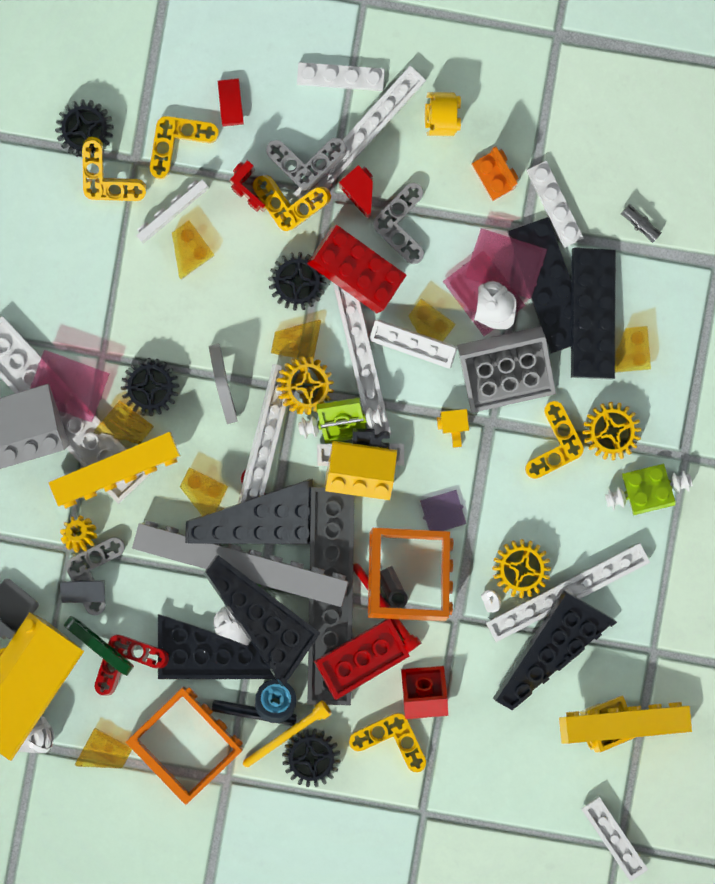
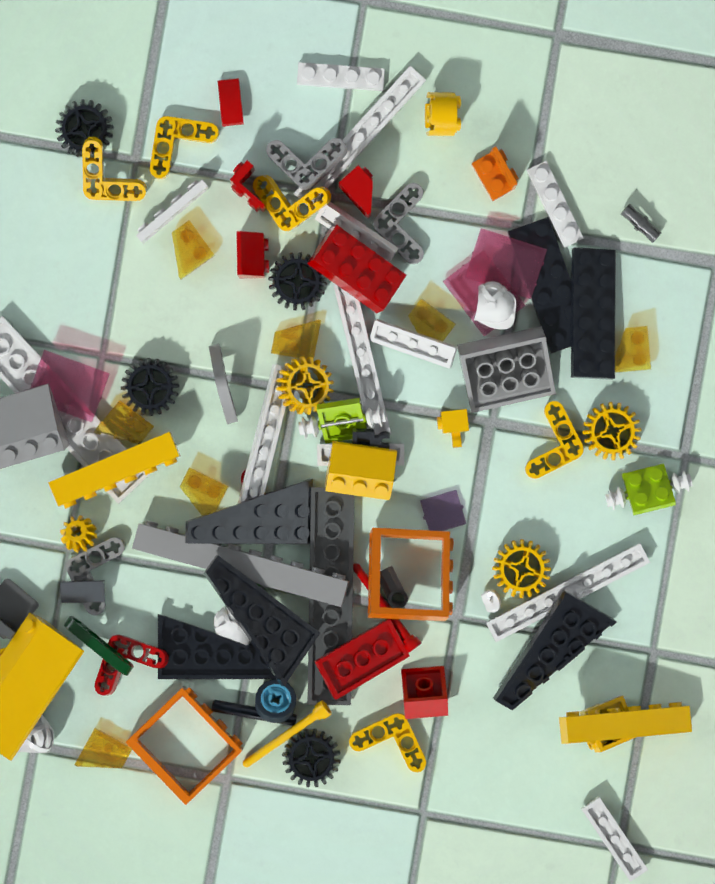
(251, 255): none -> red slope
(332, 215): none -> white plate

